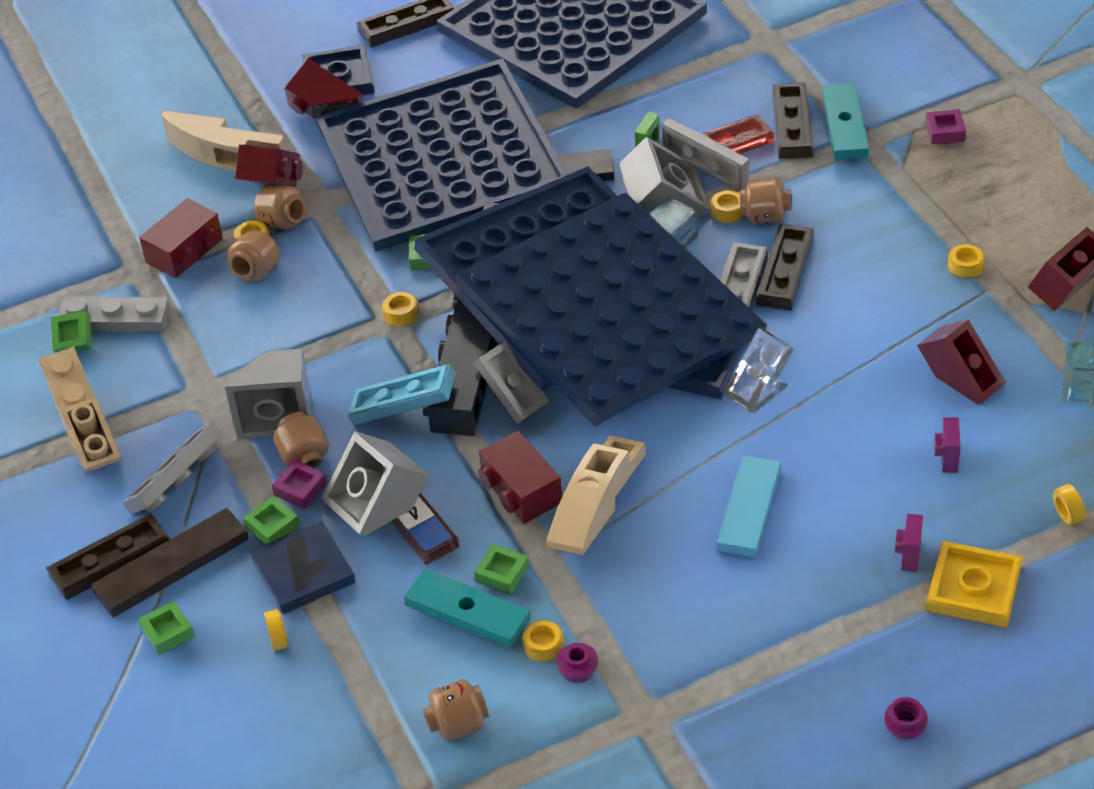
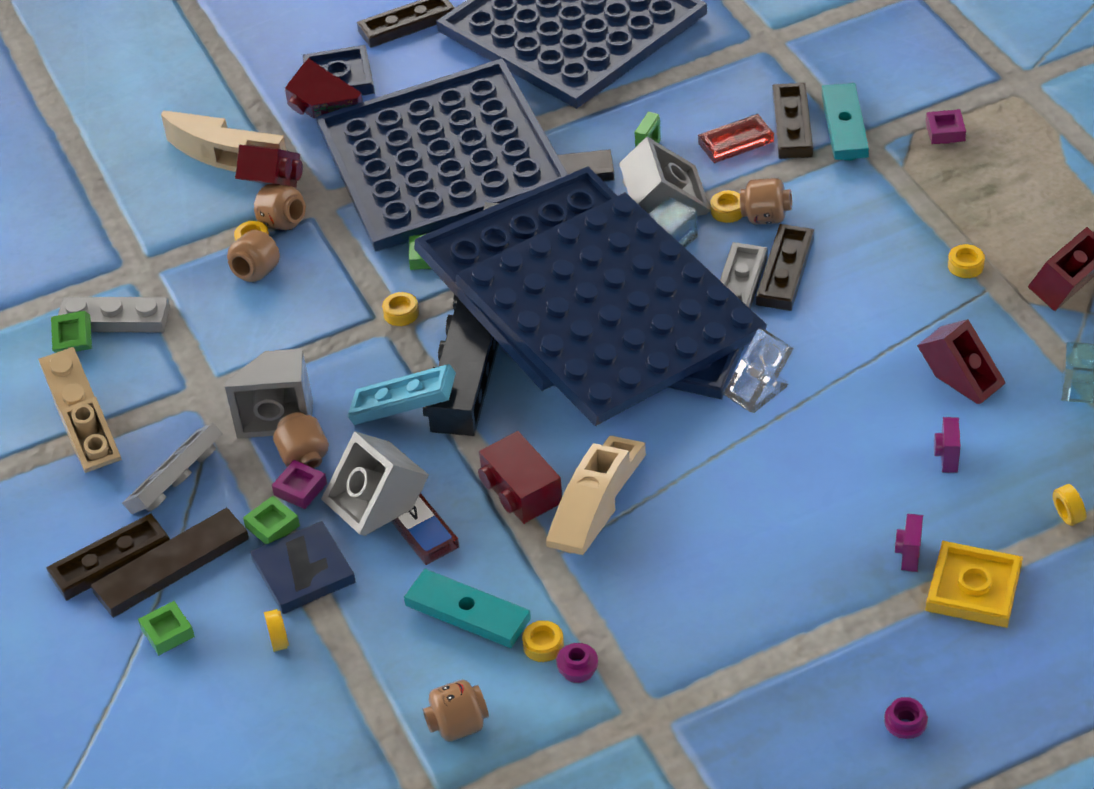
(181, 238): dark red brick -> none
(501, 569): bright green plate -> none
(510, 382): light grey plate -> none
(706, 154): light grey tile -> none
(749, 506): medium azure tile -> none

